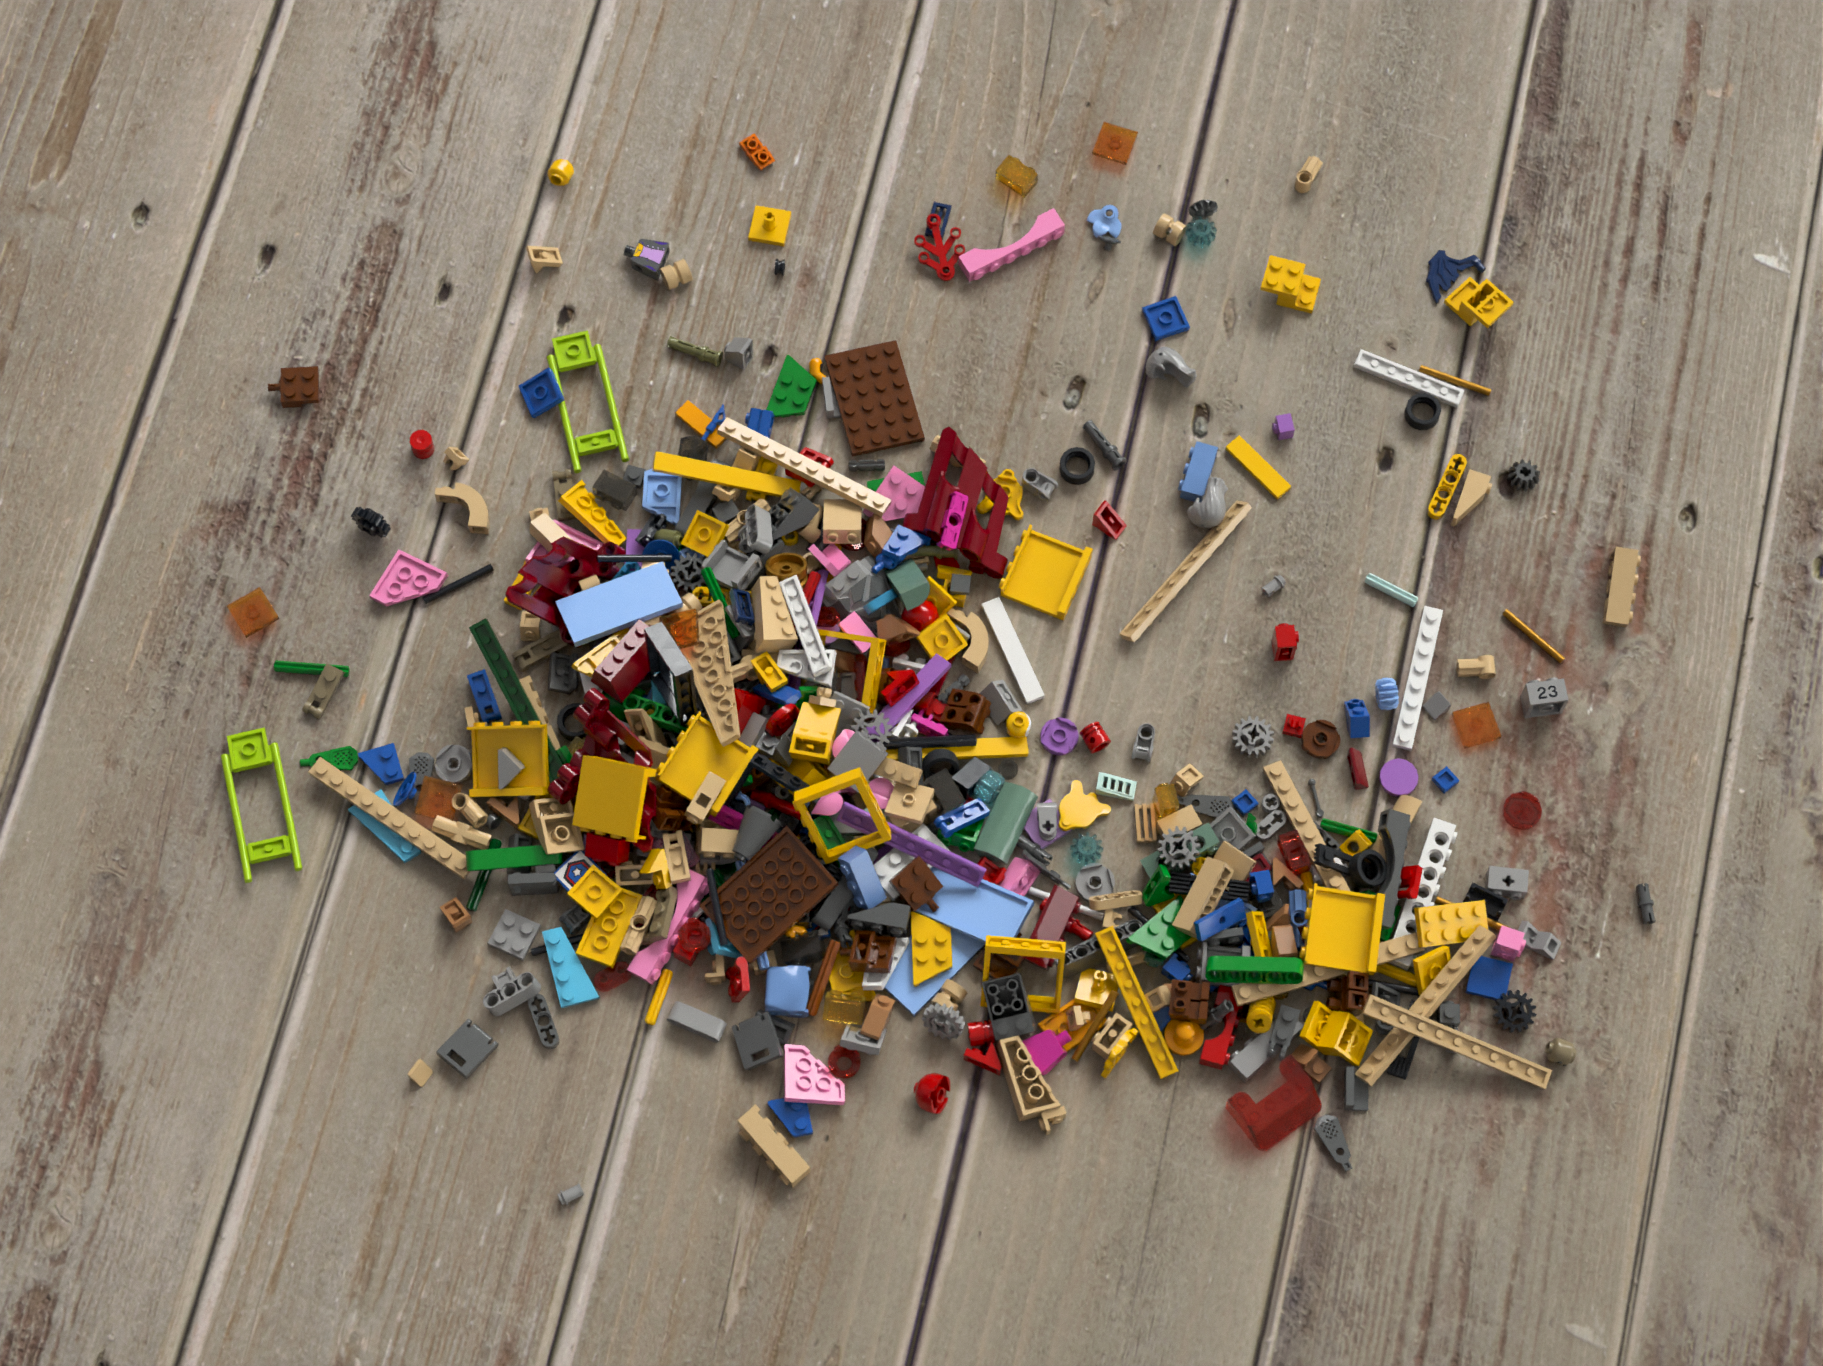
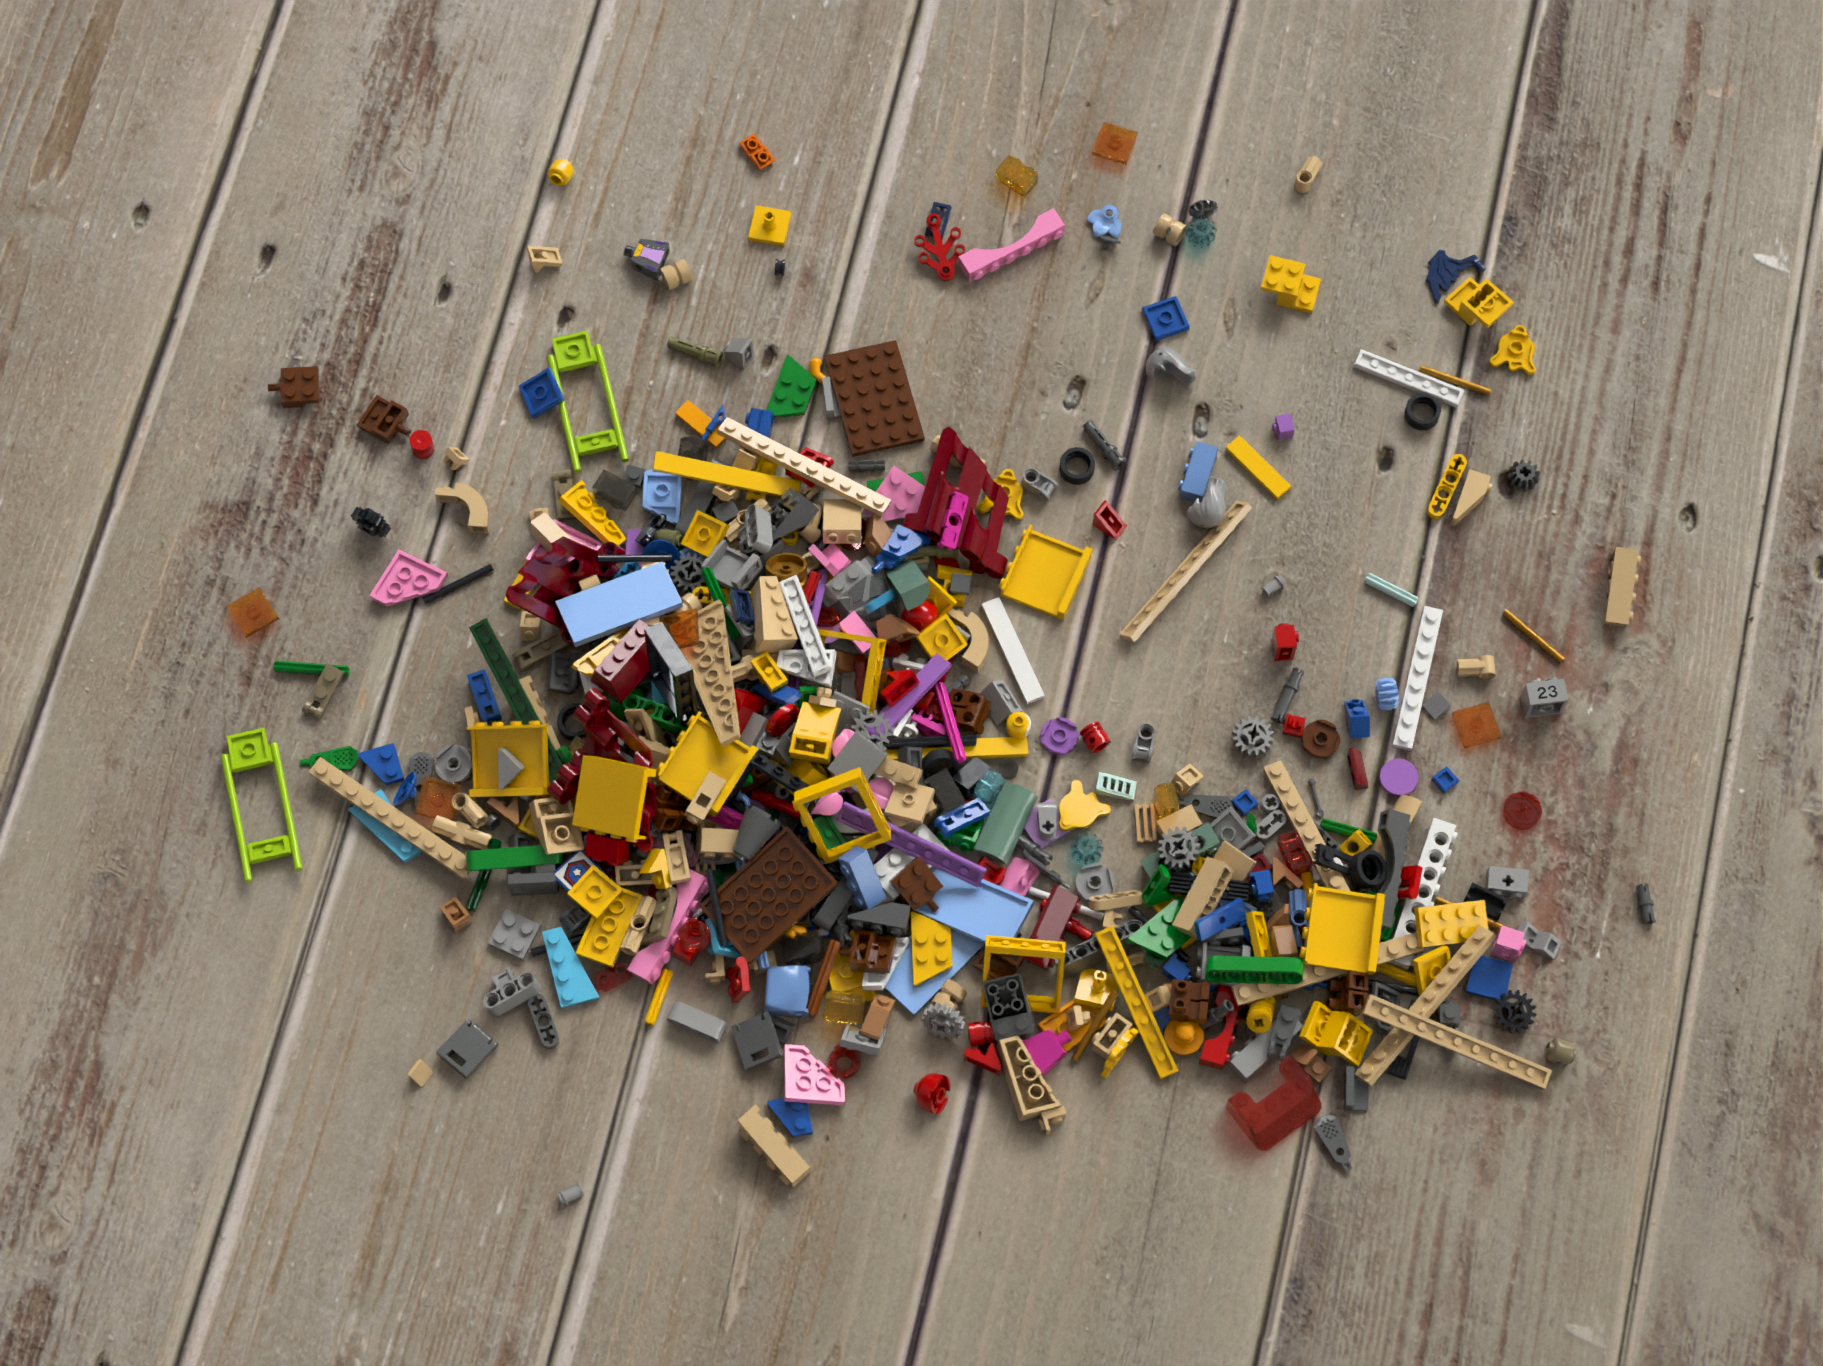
(384, 419): none -> reddish brown plate
(950, 722): none -> dark pink axle
(1291, 688): none -> dark grey pin
(1516, 351): none -> yellow tile

